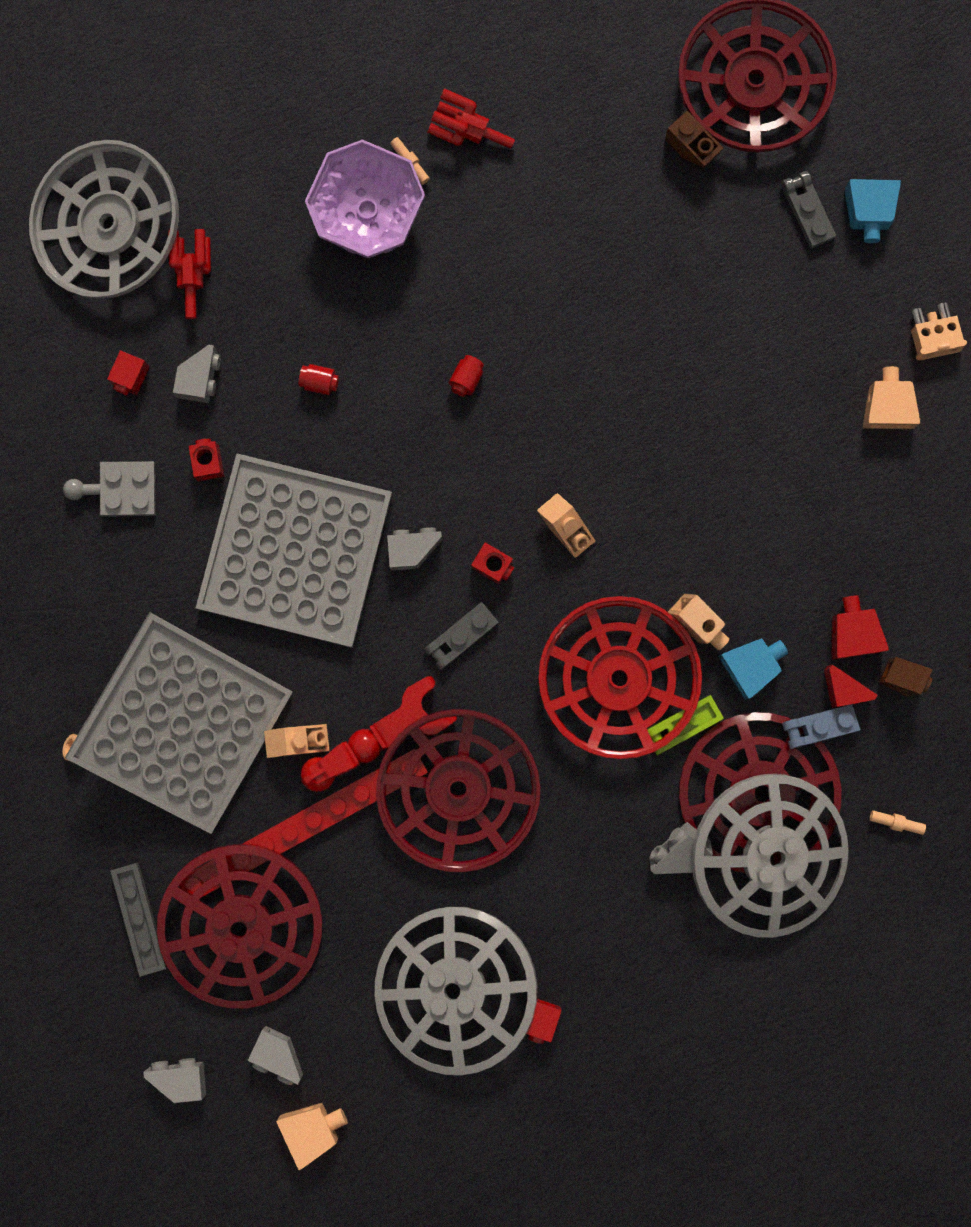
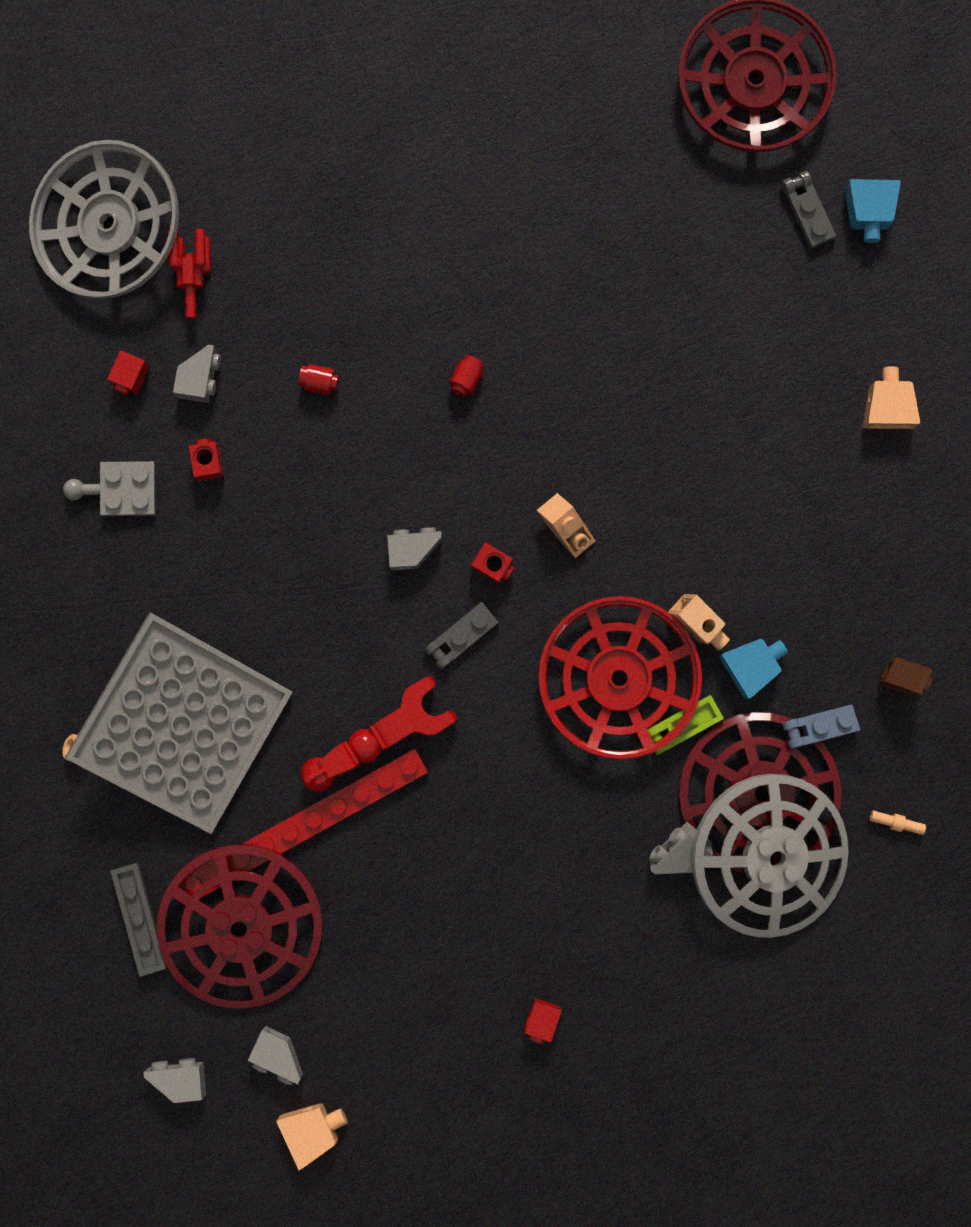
(294, 550): light grey plate -> none
(296, 740): light nougat slope -> none
(365, 199): lavender rock -> none
(401, 150): light nougat bar -> none
(458, 807): dark red dish -> none
(465, 123): red plant -> none
(472, 990): light grey dish -> none
(692, 140): reddish brown slope -> none
(844, 689): red slope -> none
(856, 631): red torso -> none
(933, 344): light nougat piece -> none

